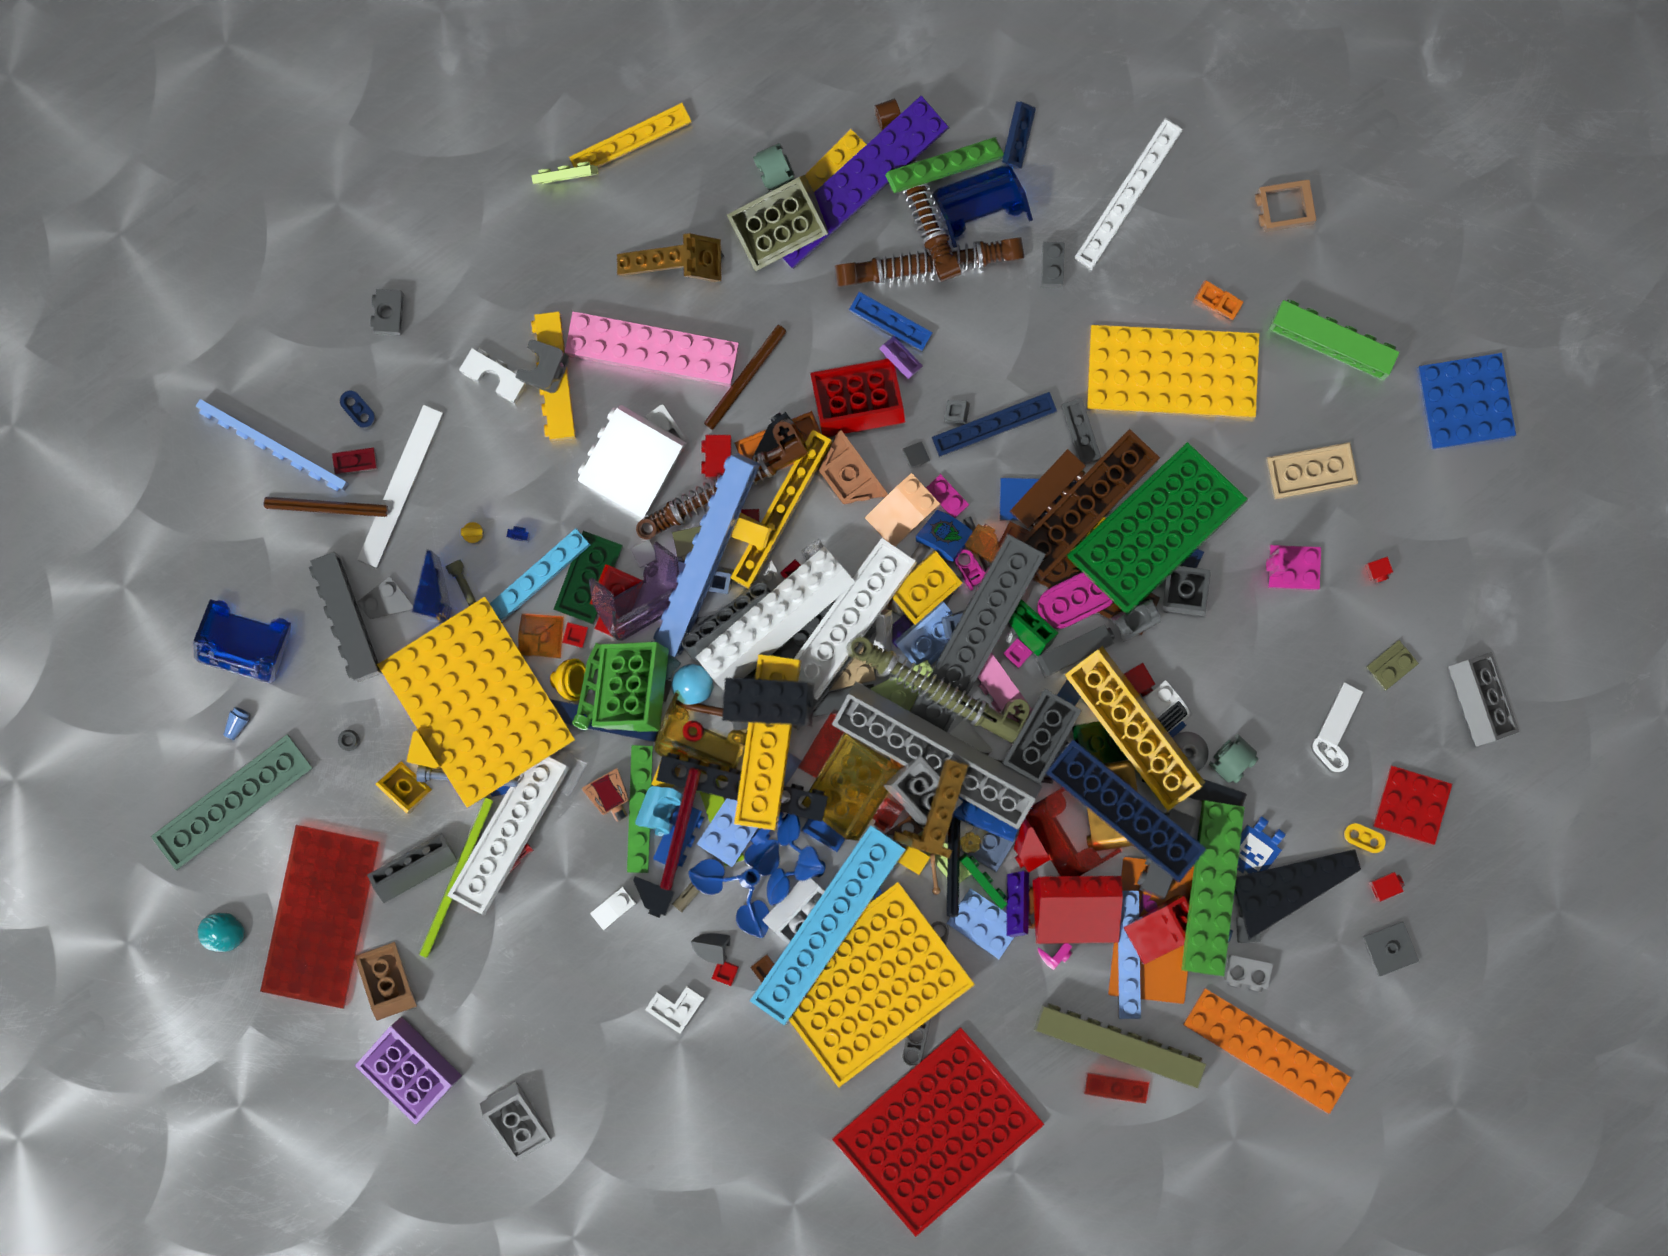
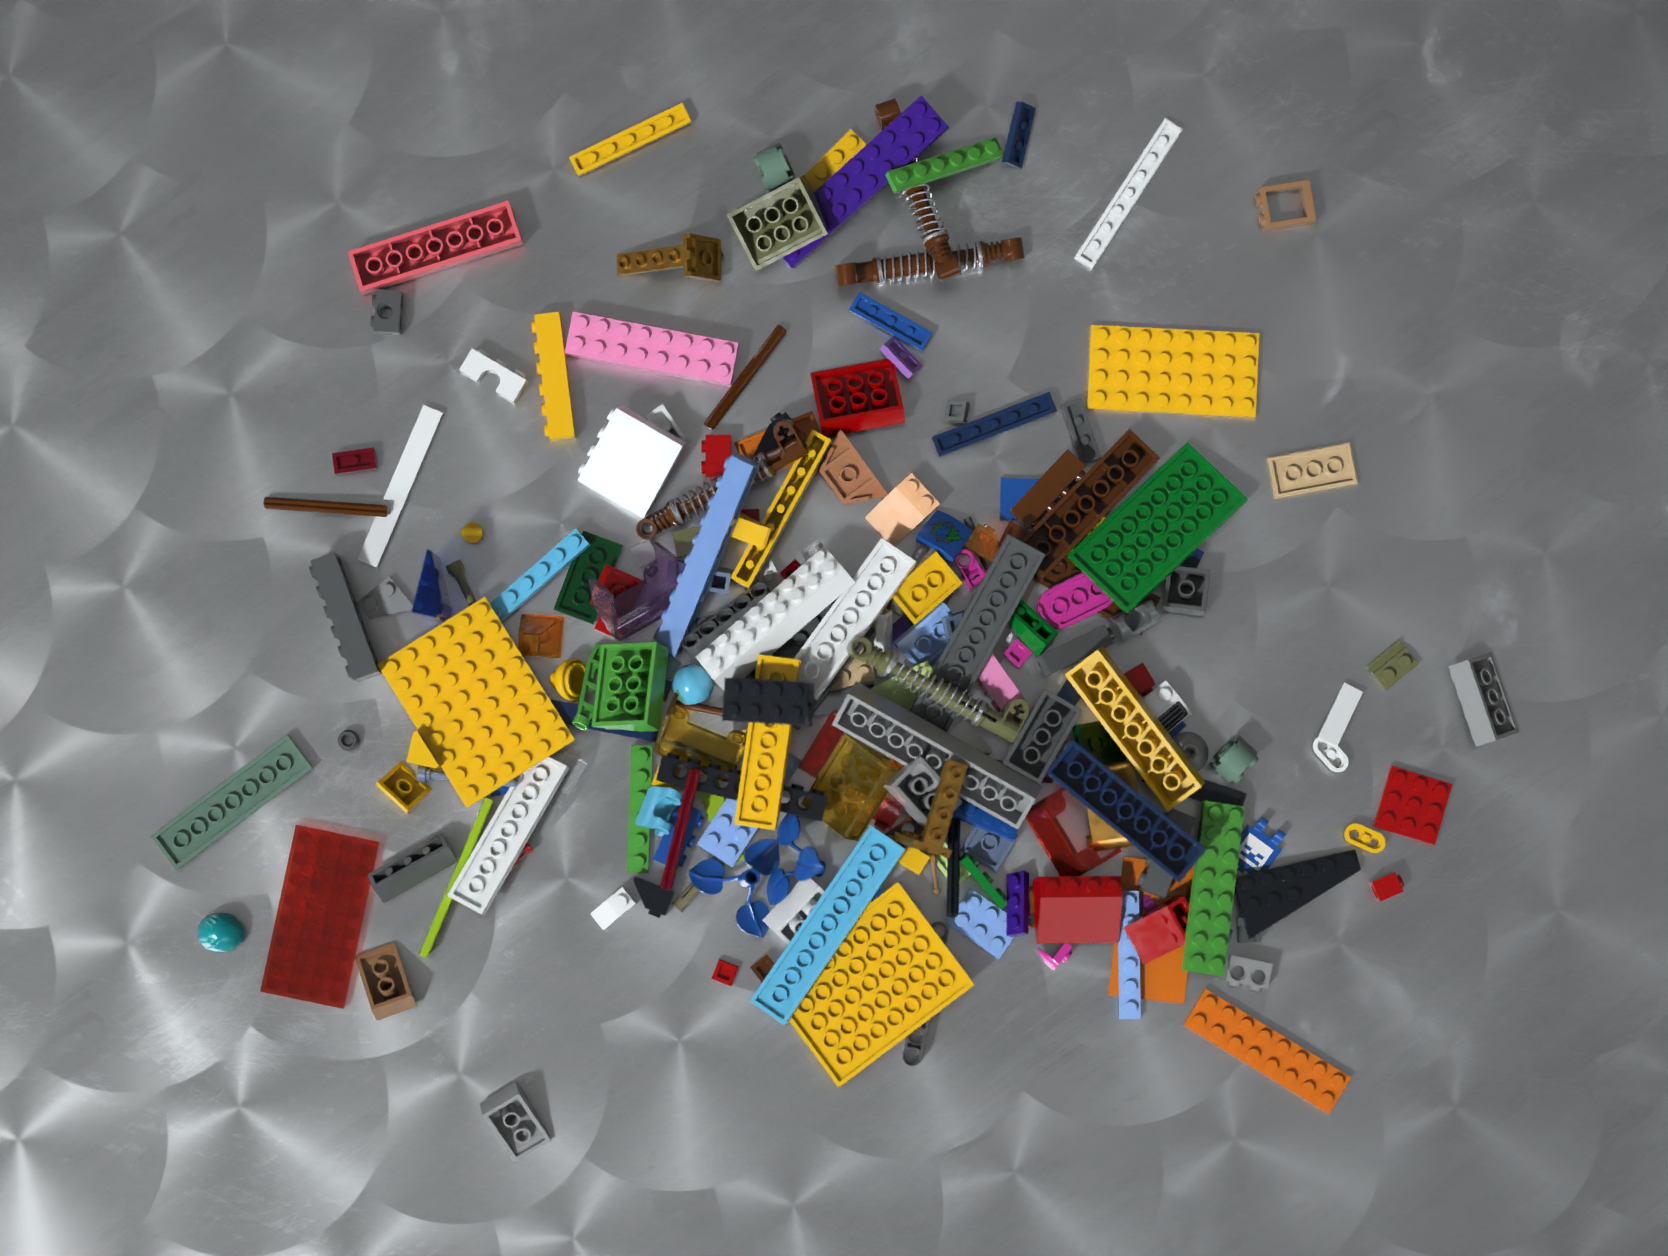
(236, 721): medium blue cone -> none
(240, 643): clear blue windscreen -> none
(278, 450): light blue plate -> none
(358, 409): dark blue plate -> none
(408, 1070): medium lavender slope -> none
(435, 247): none -> coral brick
(518, 534): clear blue plate -> none
(549, 370): dark grey piece -> none
(564, 173): yellowish green plate -> none
(575, 635): red plate -> none
(608, 794): torso -> none
(676, 1014): white plate -> none
(699, 733): red plate -> none
(711, 947): dark grey brick -> none
(762, 835): blue plate -> none
(823, 833): blue tile -> none
(916, 455): dark grey slope -> none
(938, 1131): red plate -> none
(947, 496): dark pink plate -> none
(970, 836): clear yellow plate -> none
(980, 197): clear blue windscreen -> none
(1029, 848): red slope -> none
(1052, 264): dark grey brick -> none
(1115, 1087): clear red slope -> none
(1121, 1047): olive brick -> none
(1218, 300): orange slope -> none
(1294, 567): dark pink bracket -> none
(1333, 339): bright green brick -> none
(1379, 569): red plate -> none
(1391, 949): dark grey plate -> none
(1466, 401): blue plate -> none

